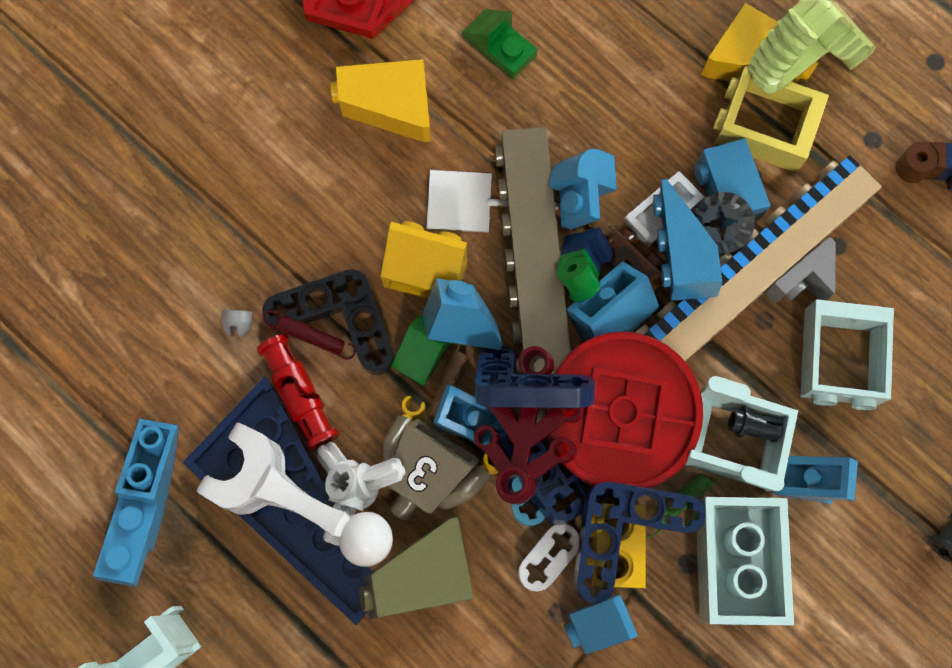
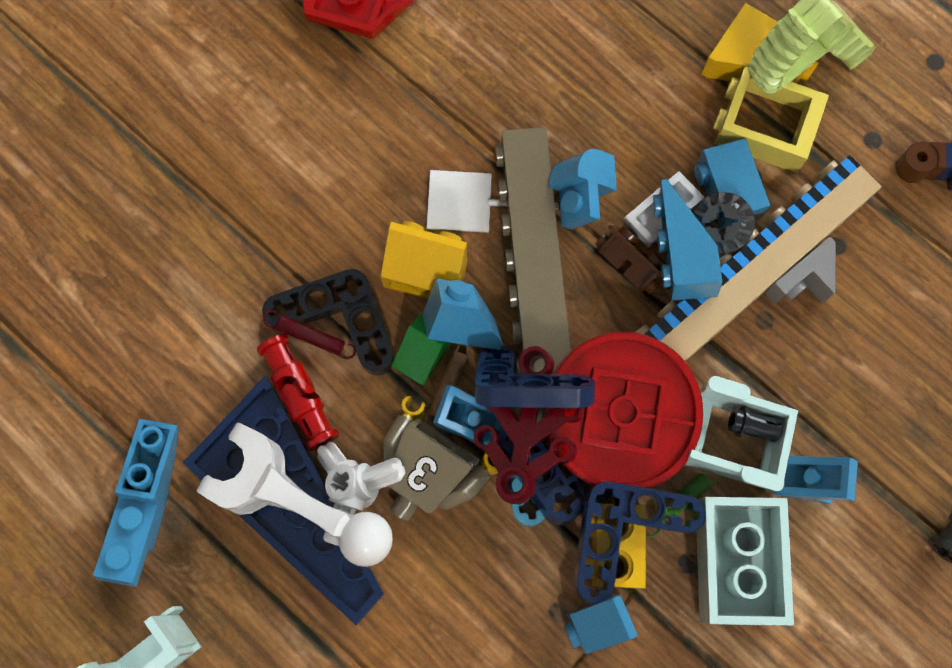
(236, 318): light grey hinge -> none
(385, 96): yellow slope -> none
(421, 575): olive slope -> none
(499, 42): green slope -> none
(556, 564): white beam -> none
(581, 263): leg -> none
(618, 306): dark azure brick -> none
(857, 317): light aqua window -> none

